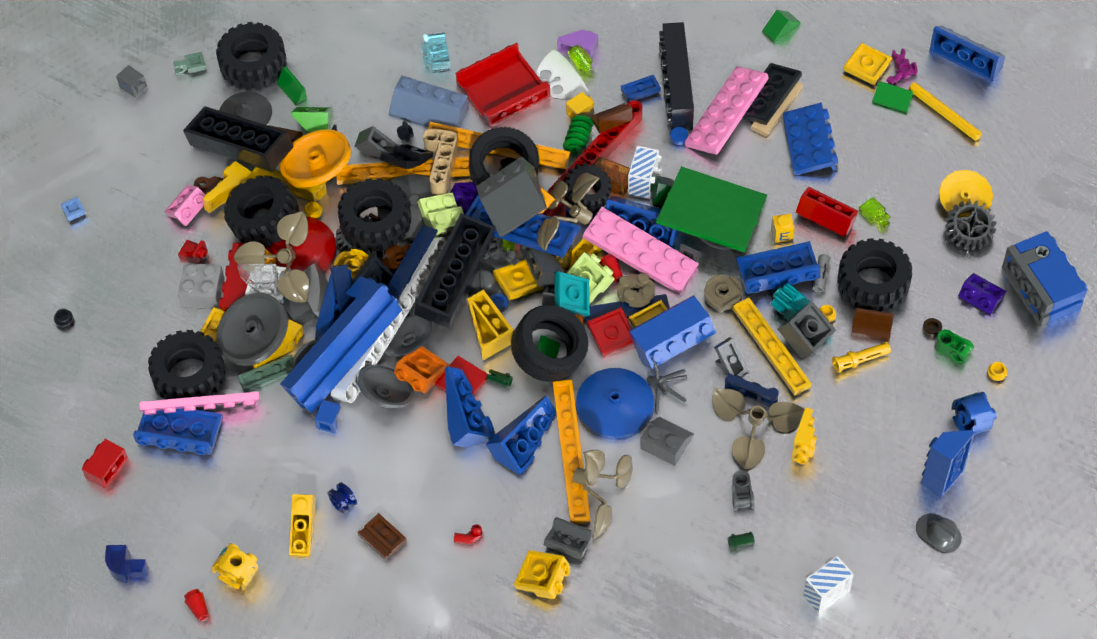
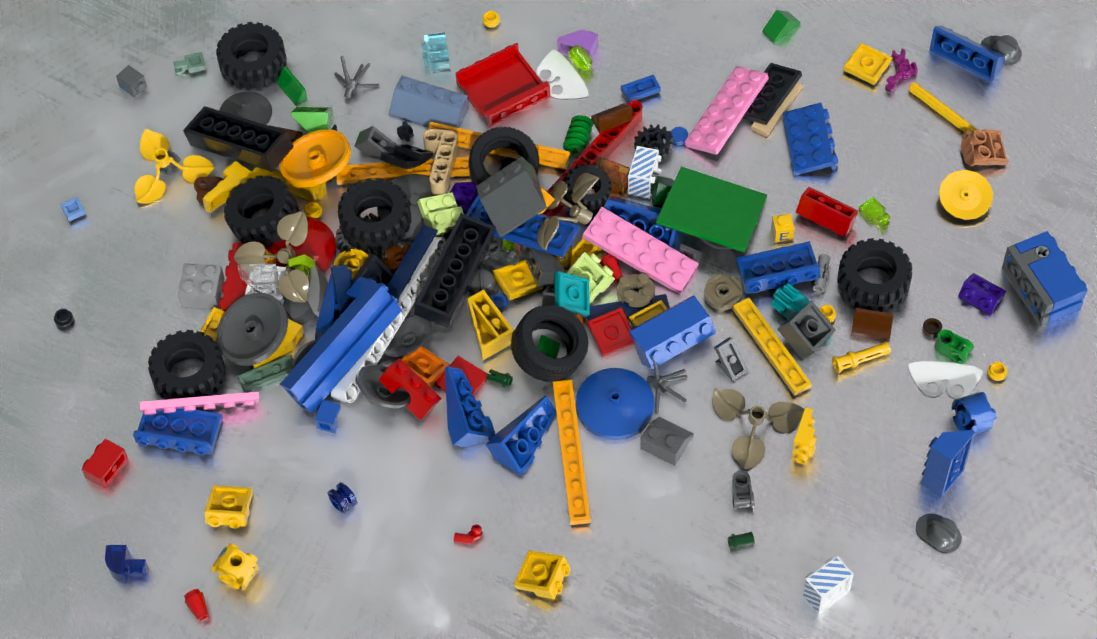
(155, 147): none -> yellow plant
(168, 170): none -> dark grey bush
(186, 204): bright pink bracket -> none
(193, 251): red bracket -> none
(228, 506): none -> yellow plate
(302, 263): none -> lime tile
(302, 524): yellow slope -> none
(352, 84): none -> dark grey plant
(382, 536): reddish brown plate -> none
(422, 396): none -> red arch
(490, 19): none -> yellow plate
(568, 538): dark grey bracket -> none
(580, 105): yellow brick -> none
(588, 477): dark tan plant -> none
(654, 138): none -> black gear
(676, 76): black brick -> none
(752, 390): dark blue plate -> none
(893, 97): green slope -> none
(935, 372): none -> white piece
(975, 210): dark grey gear -> none
(983, 148): none -> nougat slope
(1006, 46): none -> dark grey piece

